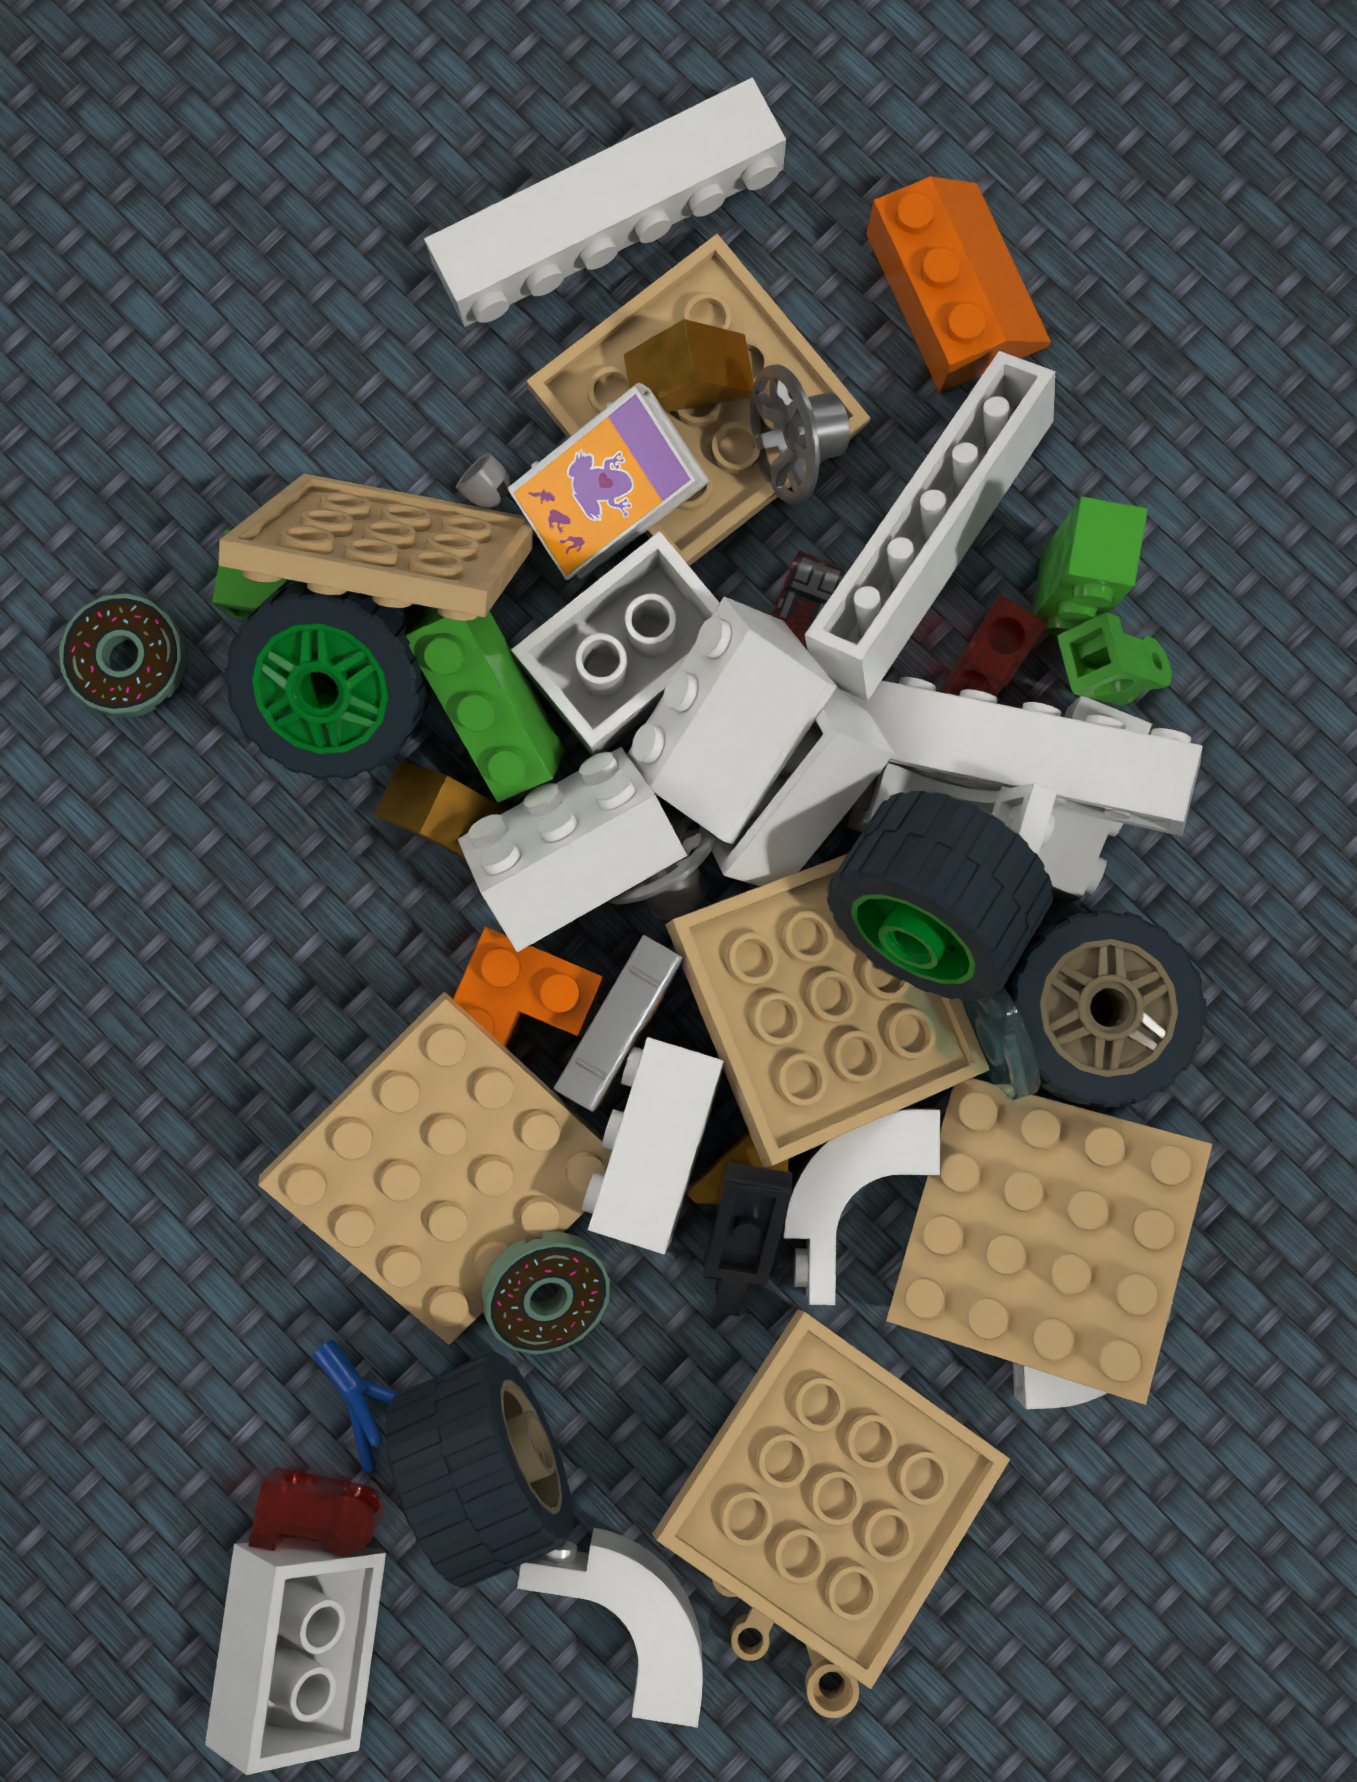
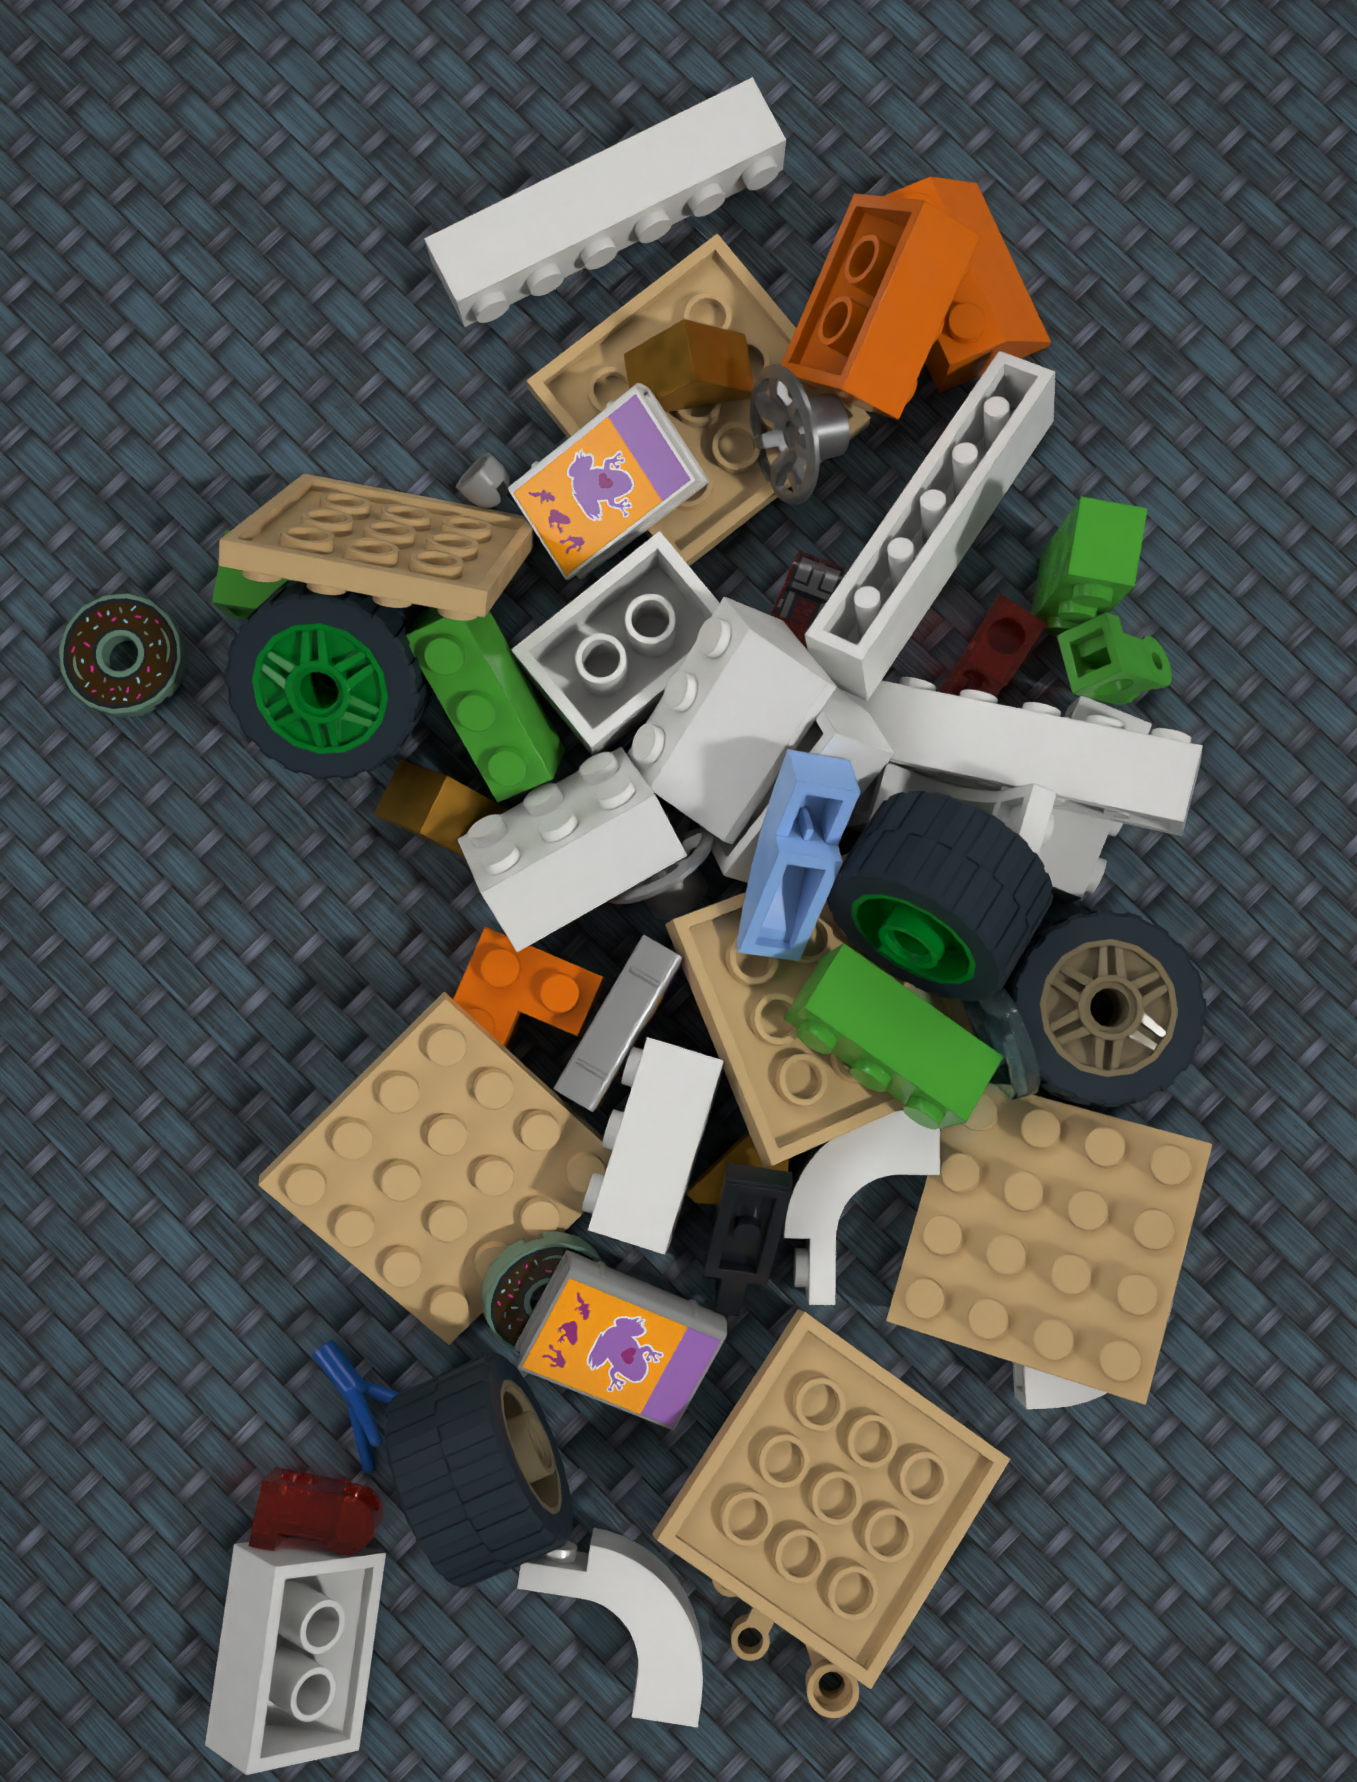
(620, 1340): none -> piece
(796, 854): none -> light blue slope
(880, 301): none -> orange slope
(892, 1039): none -> bright green brick

